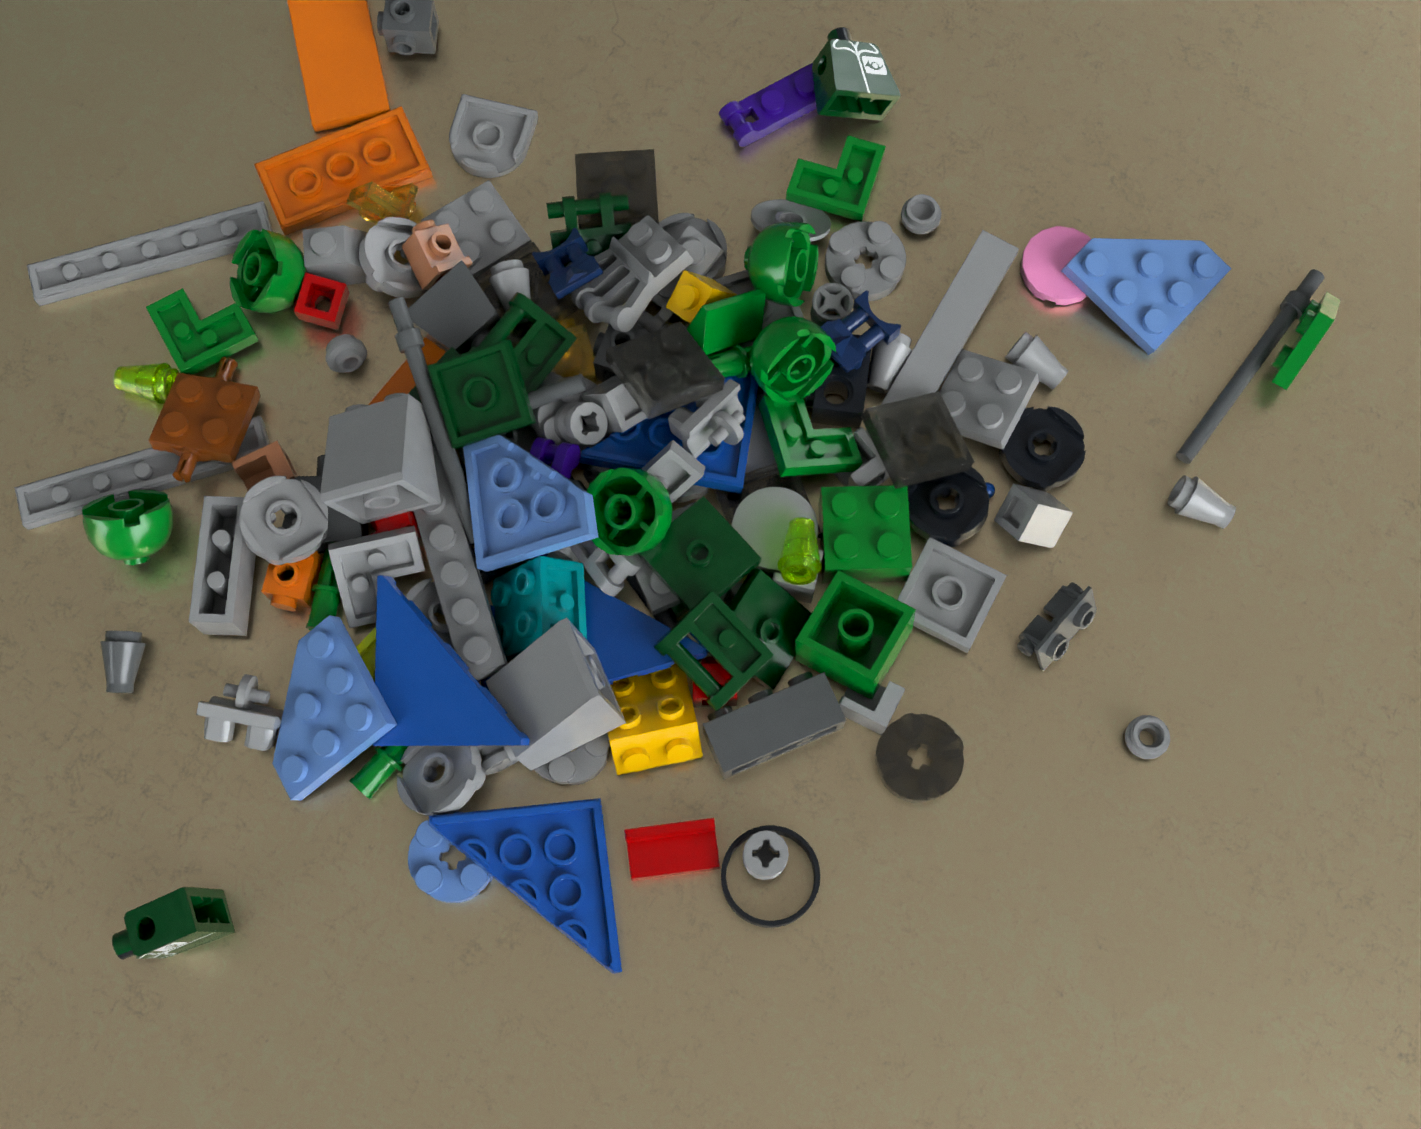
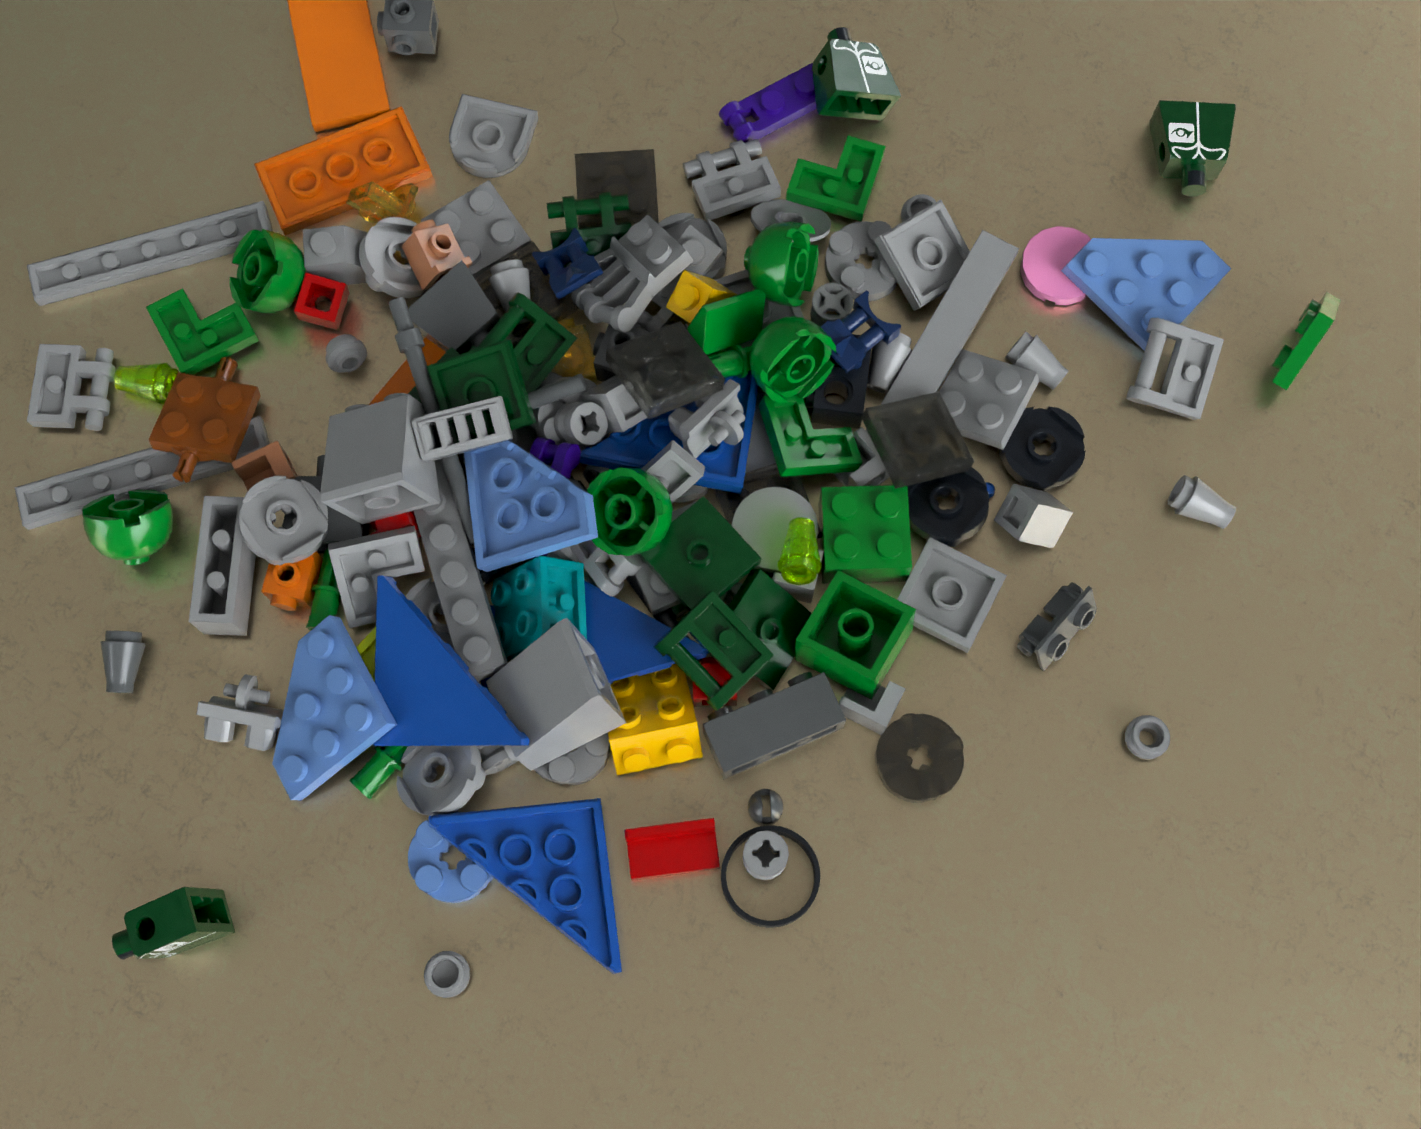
(58, 385): none -> light grey plate
(426, 438): none -> light grey slope
(447, 974): none -> light grey plate
(734, 187): none -> light grey plate
(755, 807): none -> dark grey hinge
(924, 254): none -> light grey plate
(1187, 373): none -> light grey plate
(1192, 141): none -> dark green torso
(1291, 309): dark grey bar -> none

